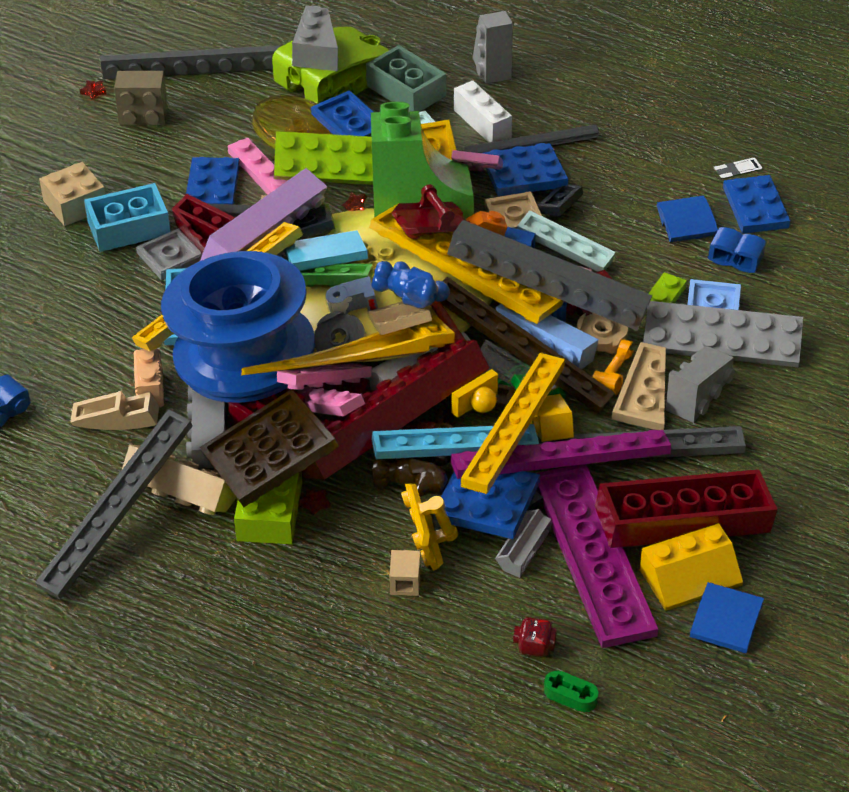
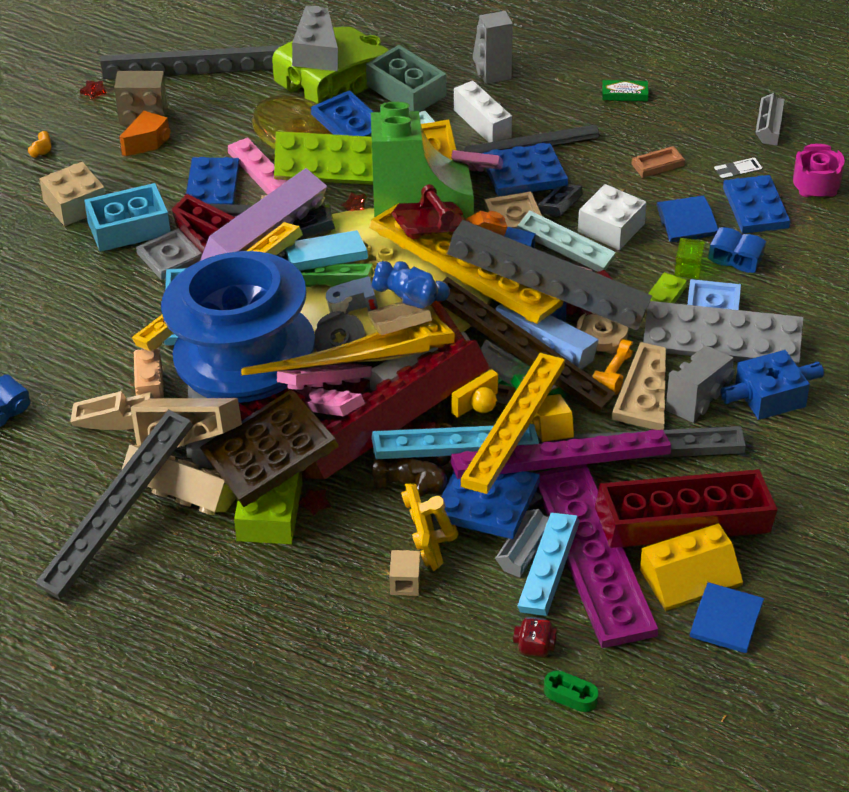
(40, 146): none -> light orange arm
(145, 134): none -> orange slope
(207, 416): none -> tan wedge
(548, 564): none -> medium azure plate
(611, 216): none -> white brick
(624, 90): none -> green tile
(658, 161): none -> nougat tile
(689, 258): none -> clear neon green brick
(769, 119): none -> light grey piece
(772, 384): none -> blue brick
(818, 171): none -> dark pink brick

